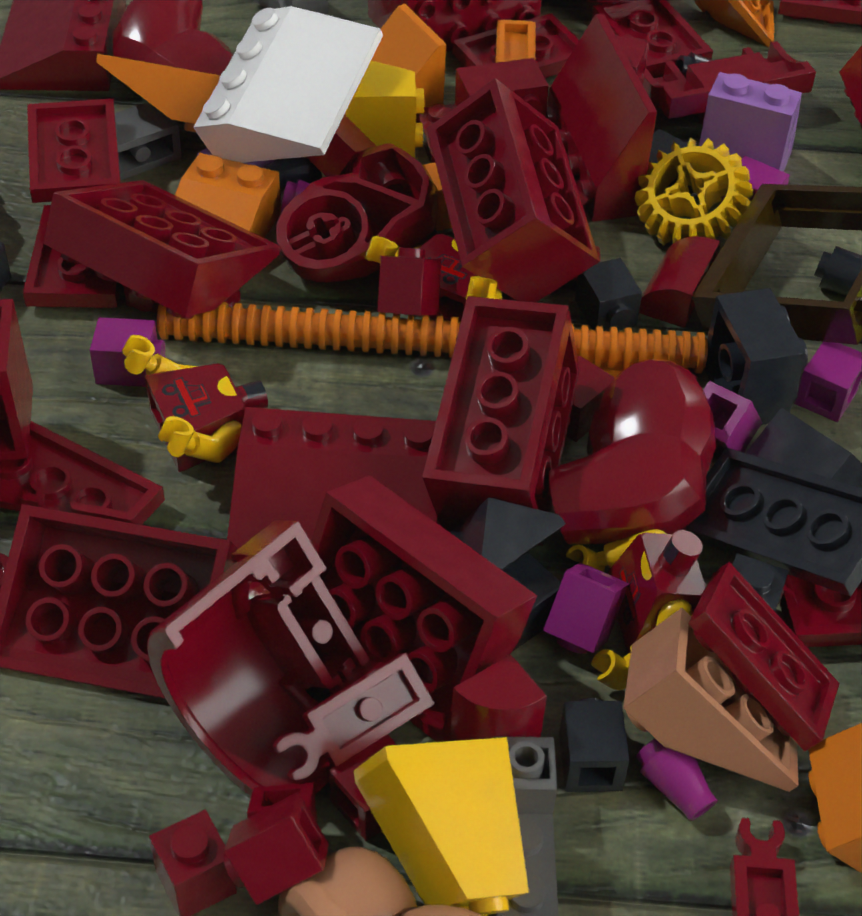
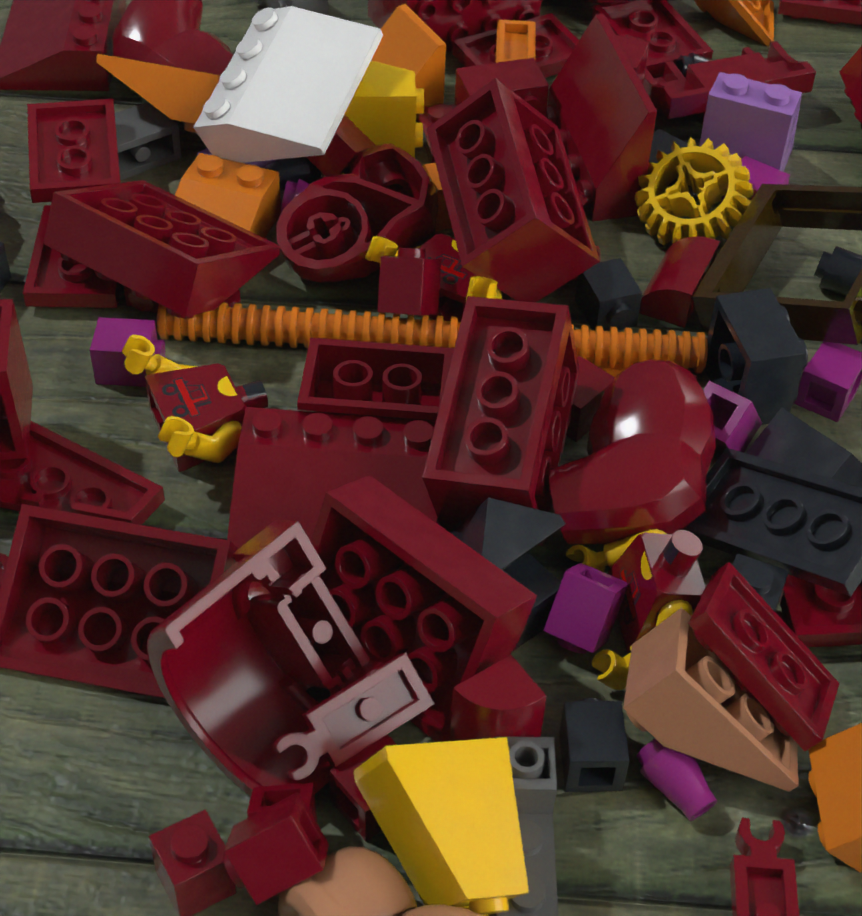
(374, 379): none -> dark red slope

